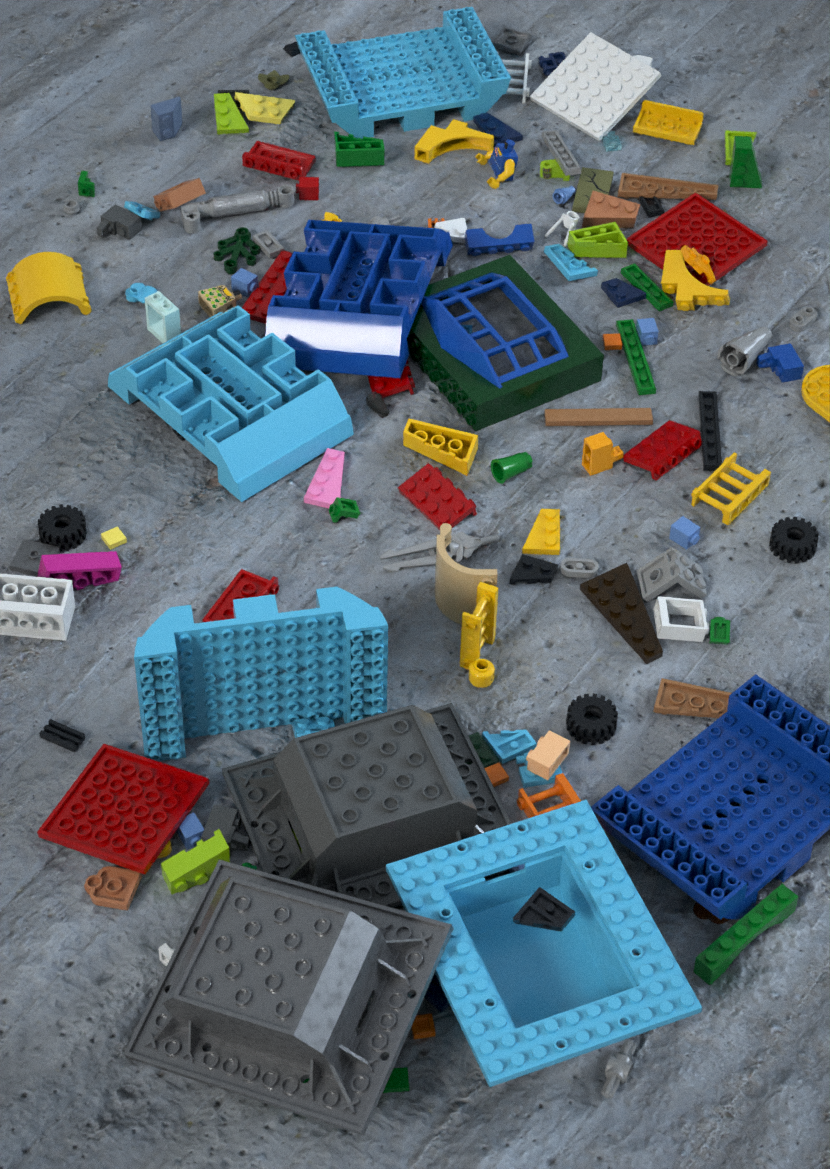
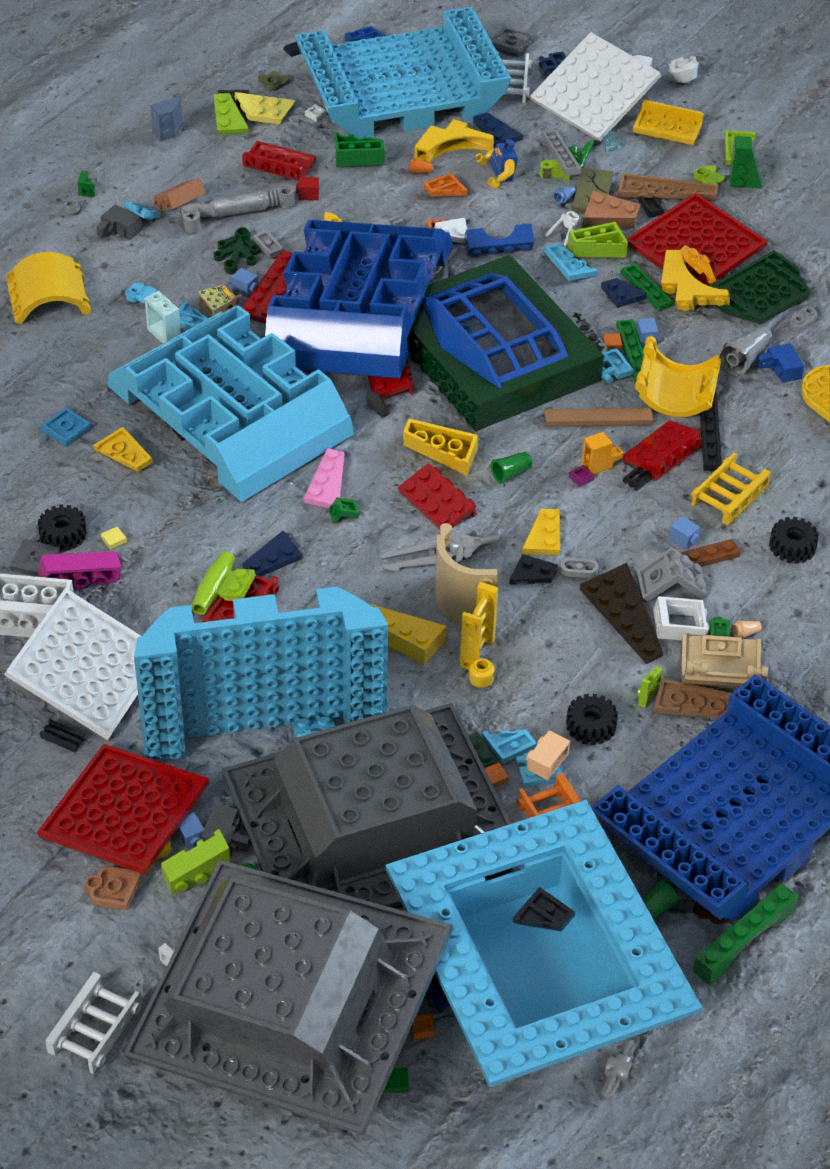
(66, 427): none -> dark azure tile
(80, 664): none -> white plate
(83, 1005): none -> white fence
(124, 449): none -> yellow wing
(190, 317): none -> medium azure wing
(222, 582): none -> lime plate
(273, 555): none -> dark blue wing
(315, 113): none -> white tile
(364, 33): none -> blue wing
(412, 635): none -> yellow wedge
(419, 166): none -> orange cone
(445, 186): none -> orange wing
(575, 316): none -> light grey beam
(581, 475): none -> magenta tile
(584, 152): none -> green piece
(616, 365): none -> medium azure plate
(643, 478): none -> black tile
(649, 686): none -> lime wing
(660, 899): none -> green plant
(673, 386): none -> yellow hinge
(683, 69): none -> white cone
(708, 175): none -> lime plate
(713, 553): none -> dark orange plate
(720, 660): none -> tan hinge
(745, 628): none -> light nougat cone
(763, 288): none -> dark green plate

